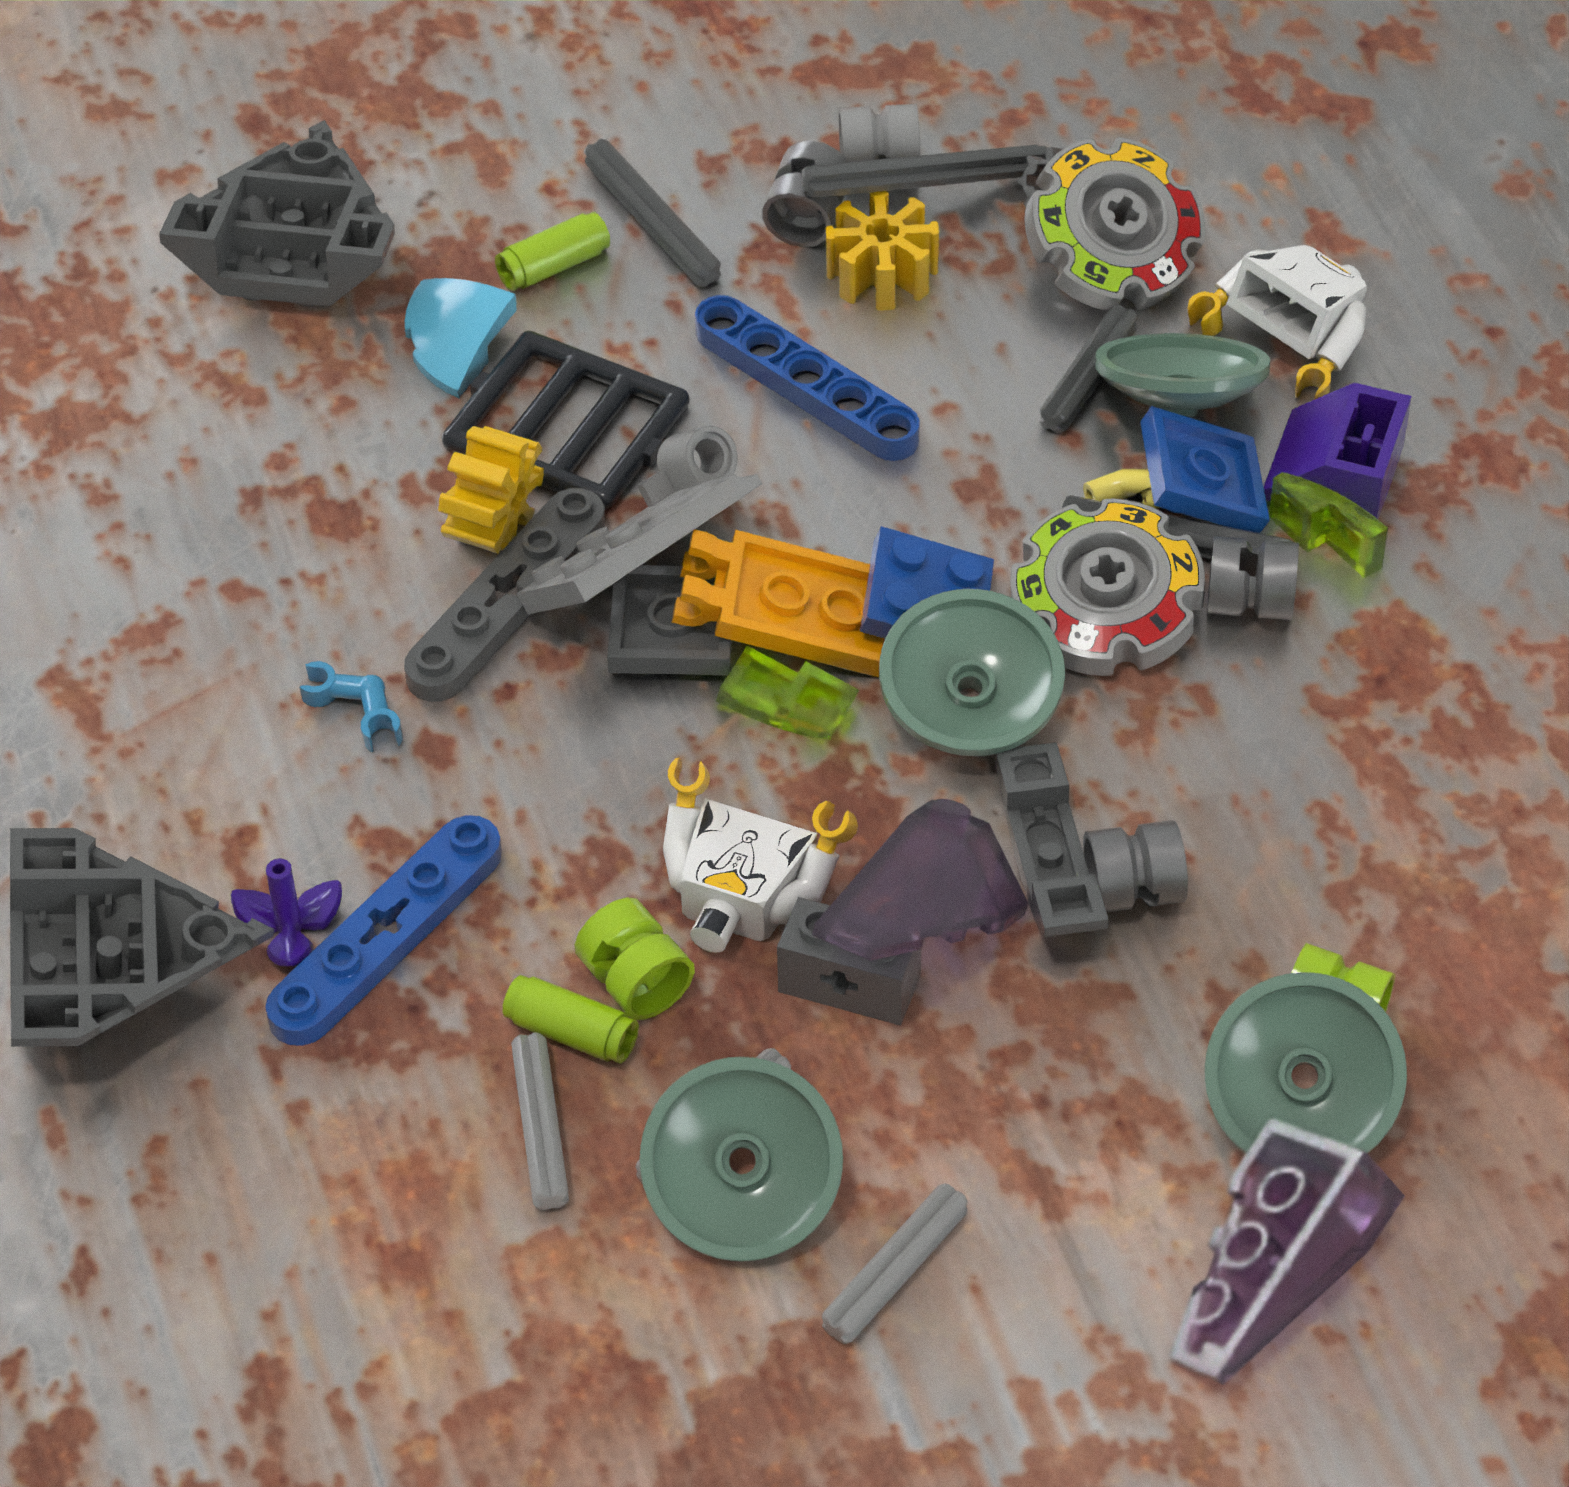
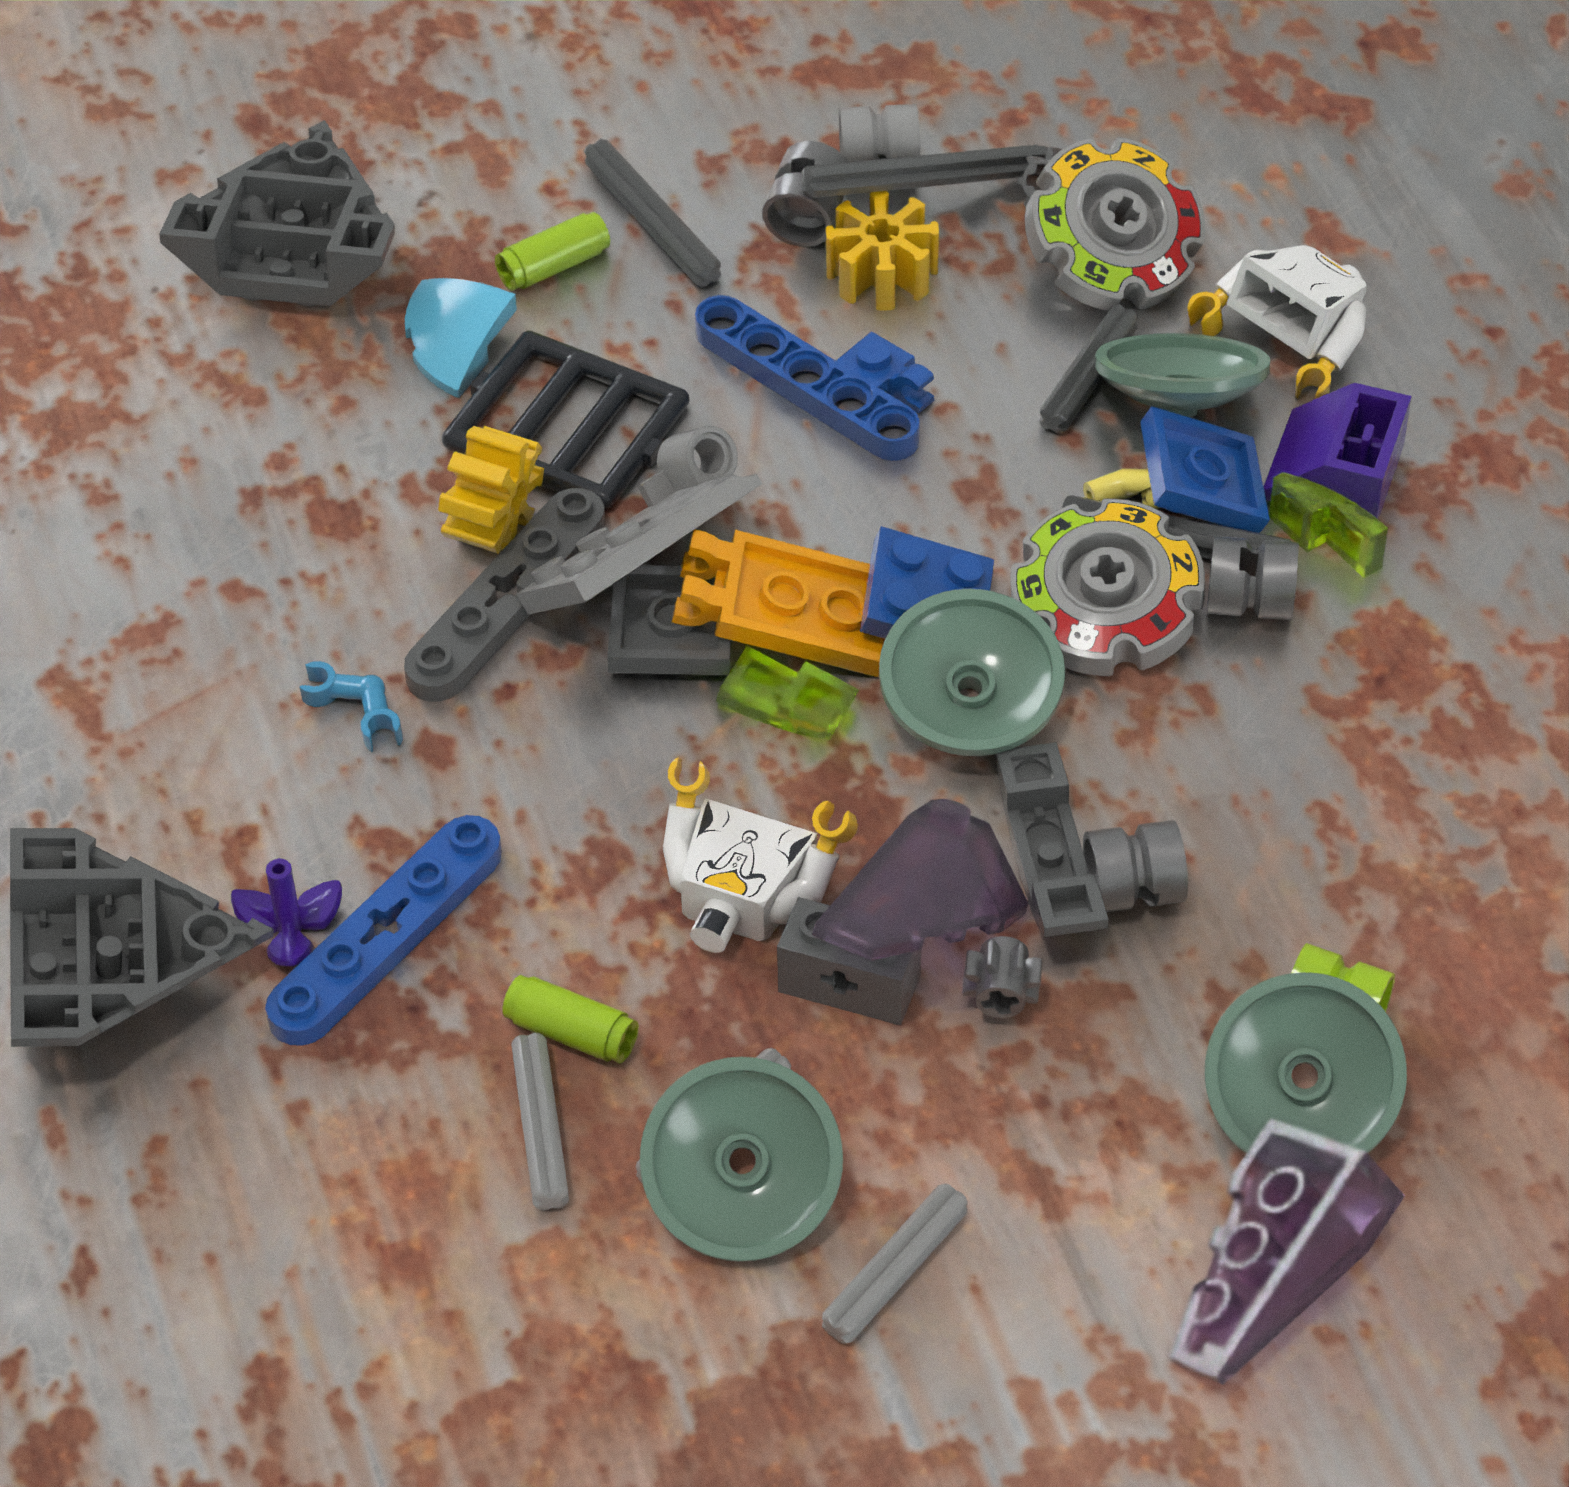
(634, 958): lime wheel -> none
(890, 370): none -> blue plate
(1002, 977): none -> flat silver gear

